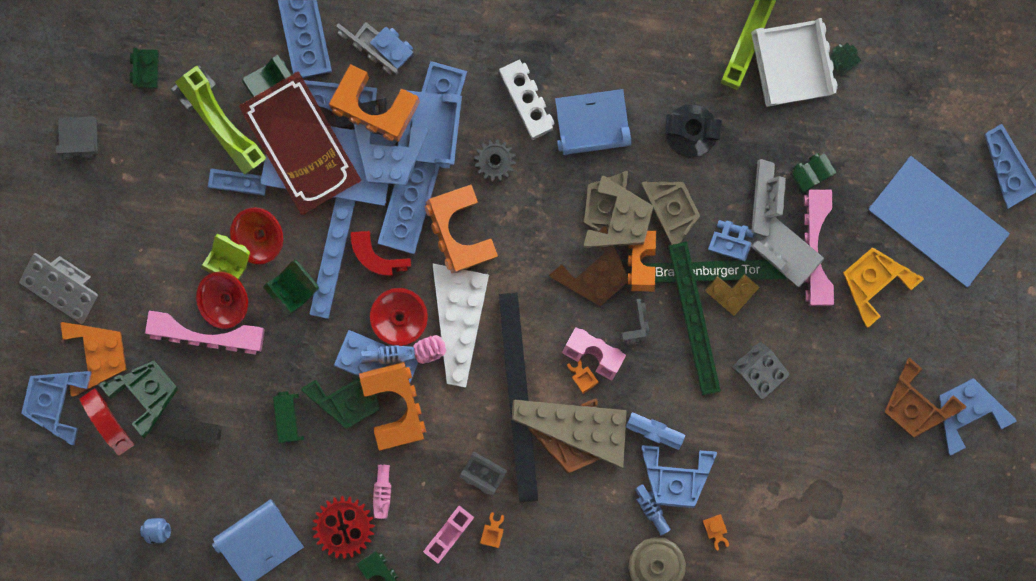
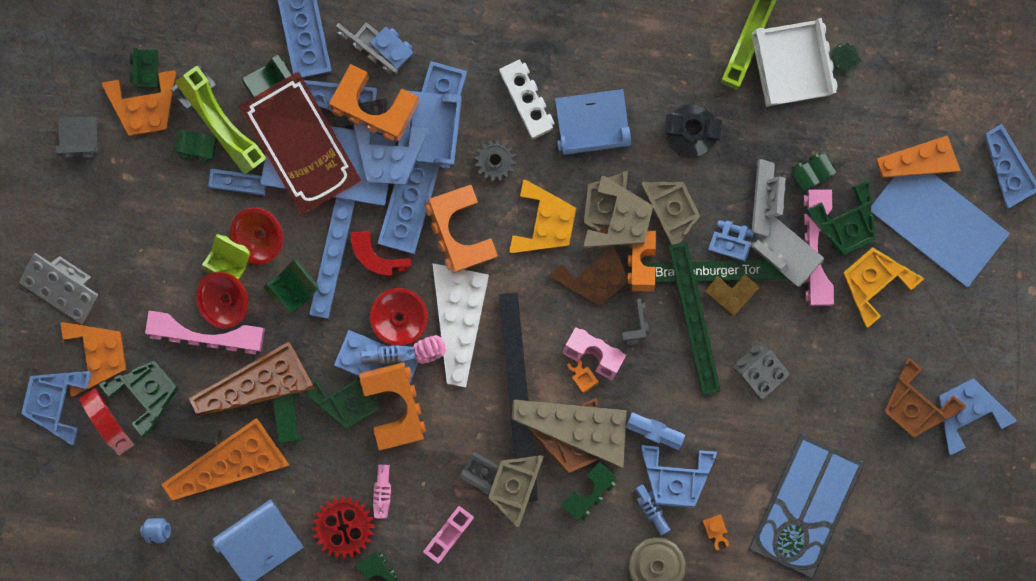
(145, 112): none -> orange wing
(195, 145): none -> dark green brick
(236, 458): none -> orange wing
(267, 378): none -> dark orange wing
(492, 534): orange plate -> none
(514, 486): none -> dark tan wing
(552, 222): none -> light orange wing
(602, 480): none -> dark green arch
(806, 506): none -> piece
(850, 228): none -> dark green wing
(922, 159): none -> orange wing

